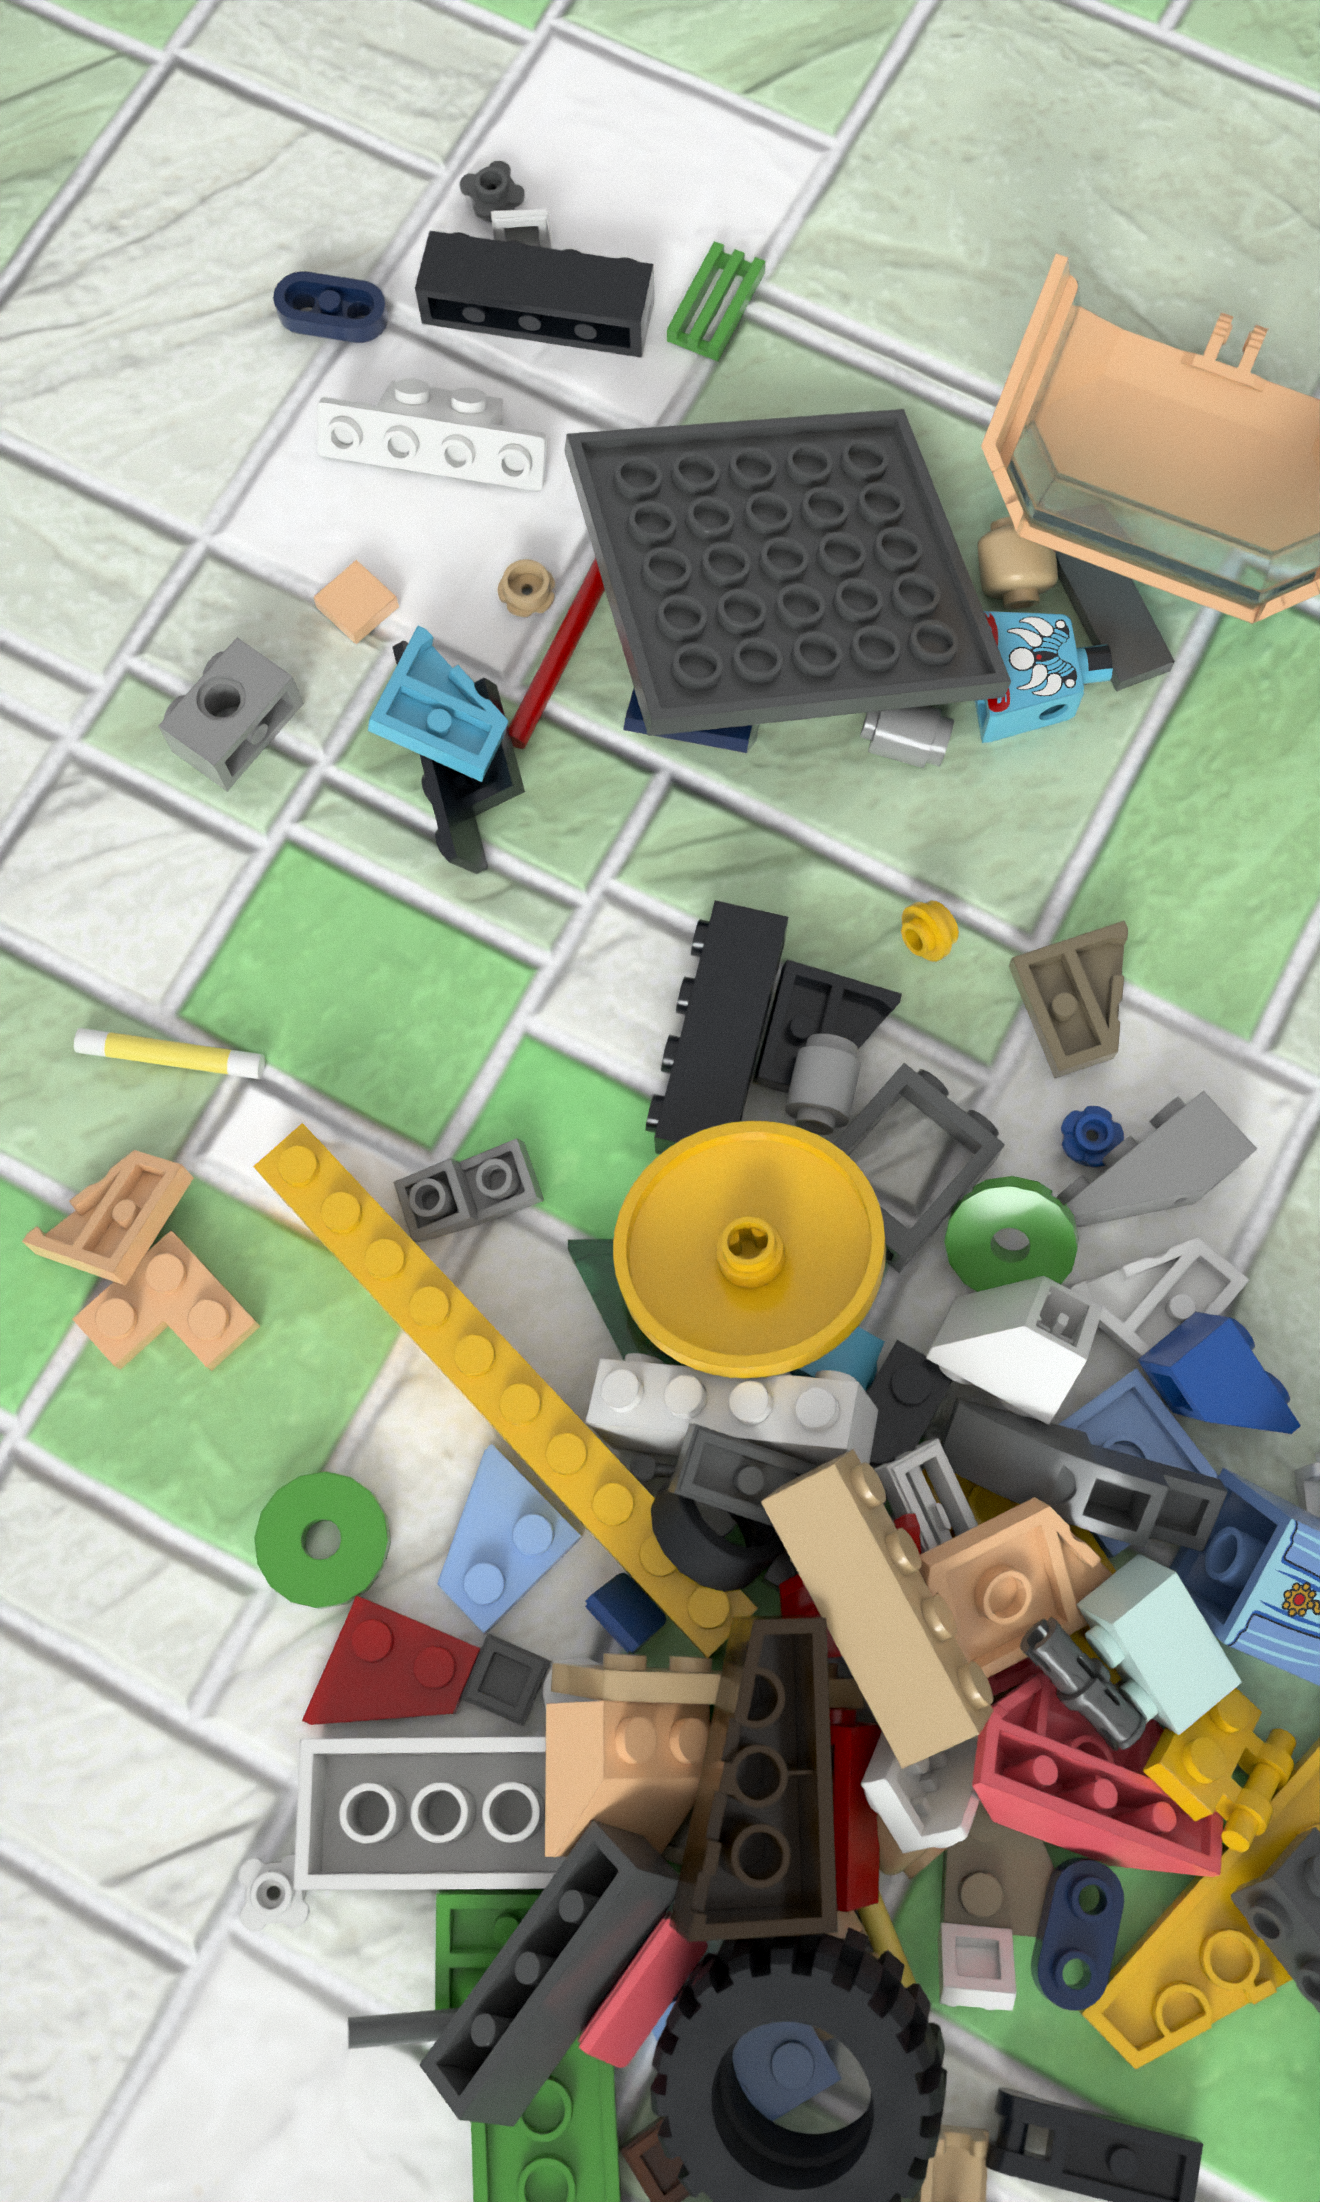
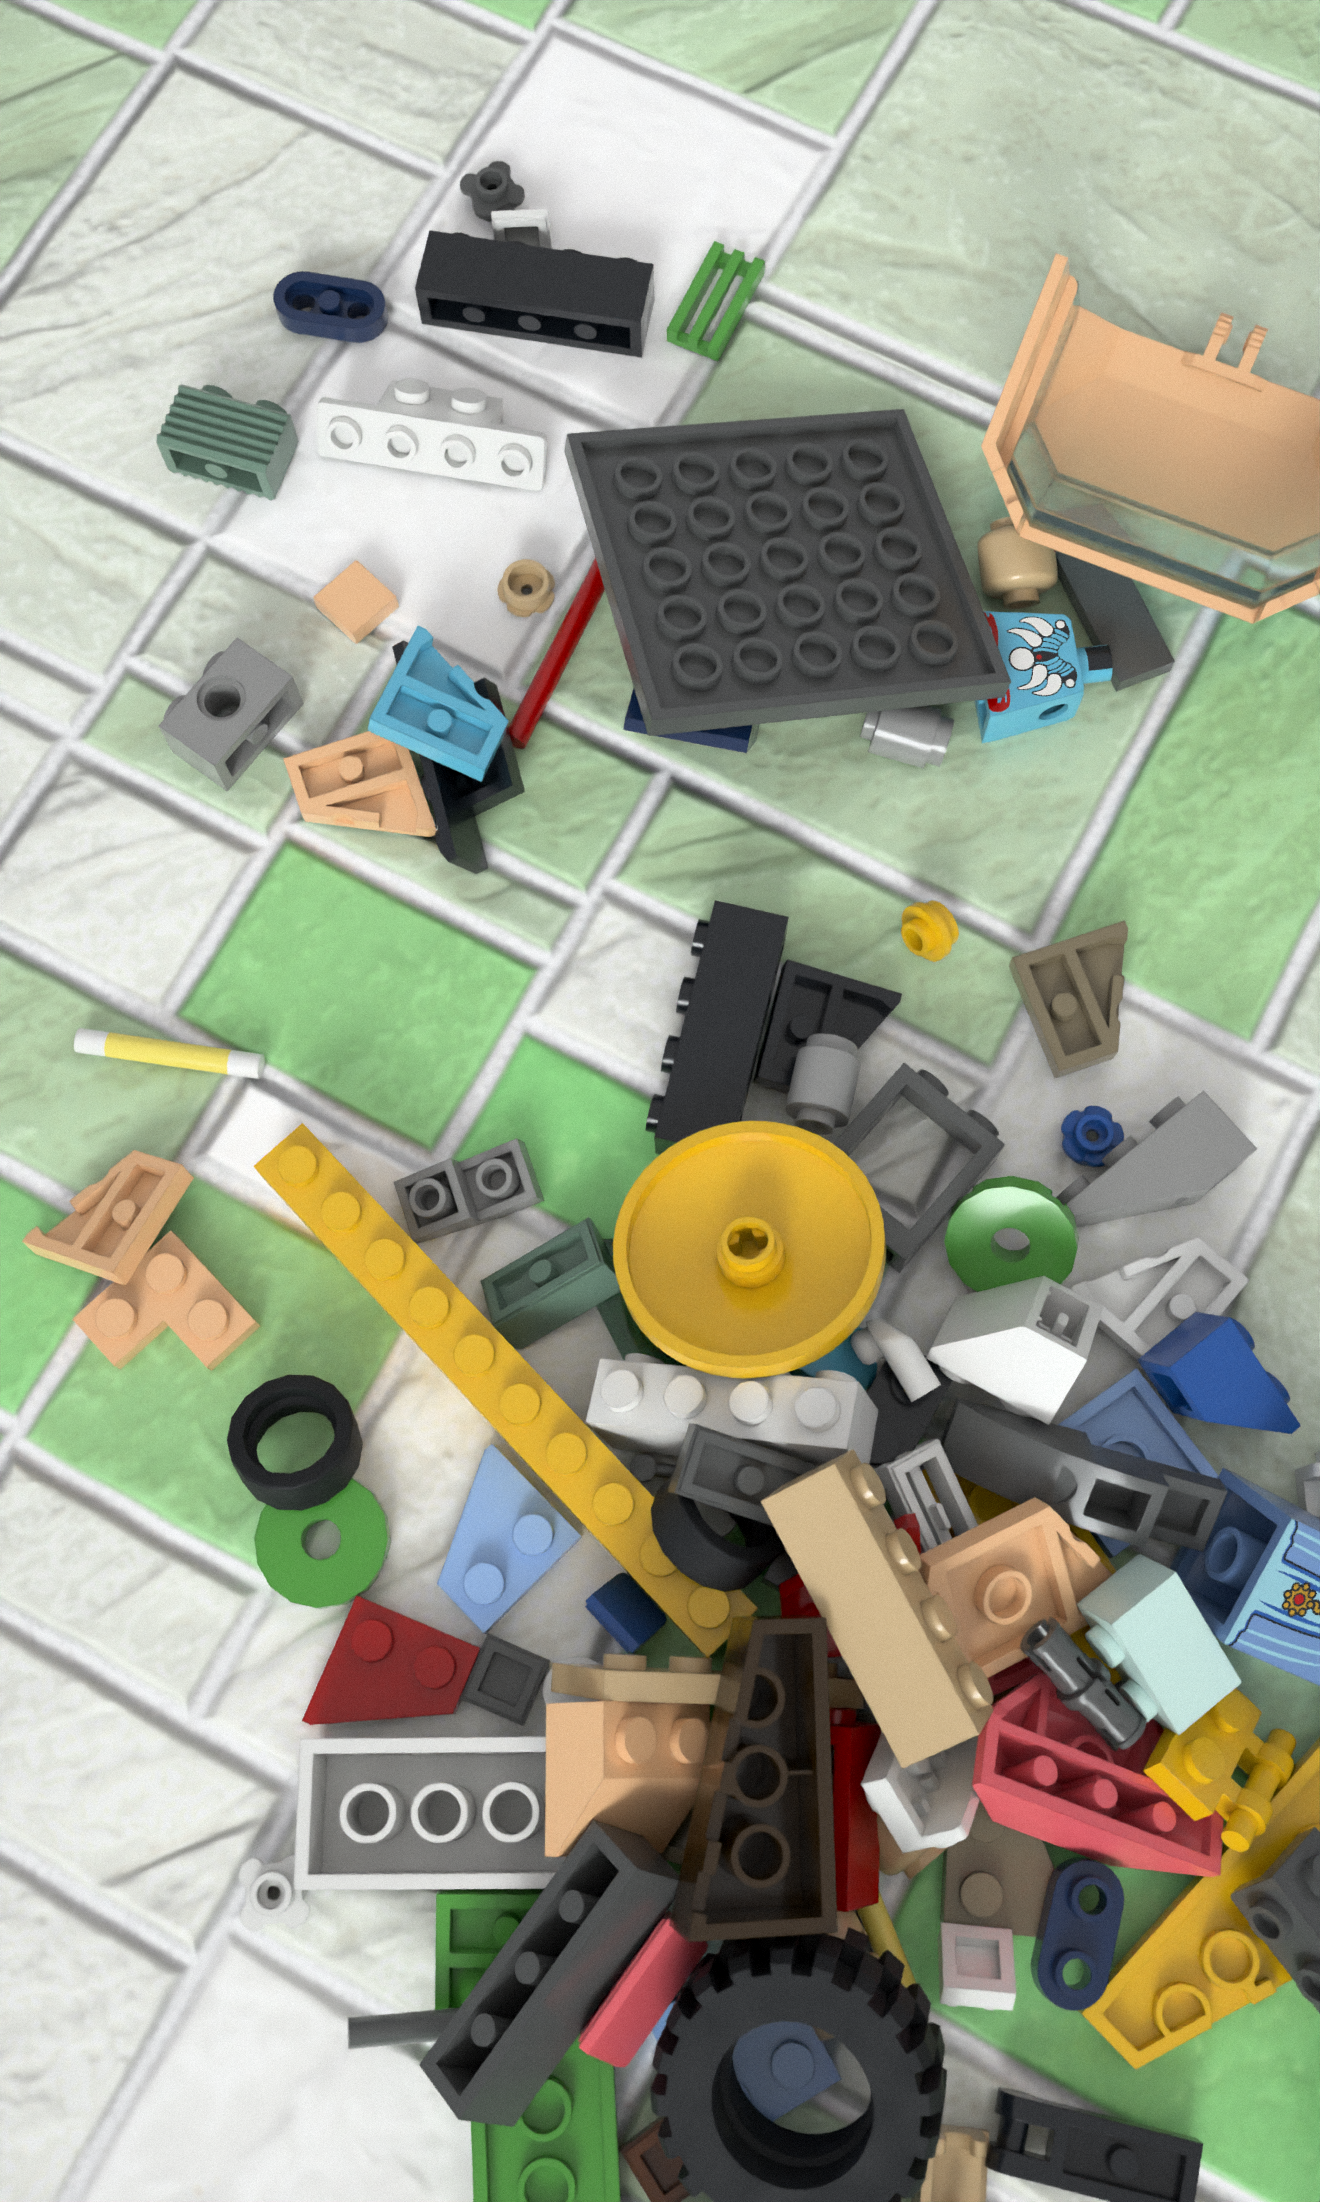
(228, 440): none -> sand green brick
(269, 1405): none -> black tyre
(361, 785): none -> light nougat wing
(551, 1285): none -> sand green slope
(901, 1352): none -> white arm

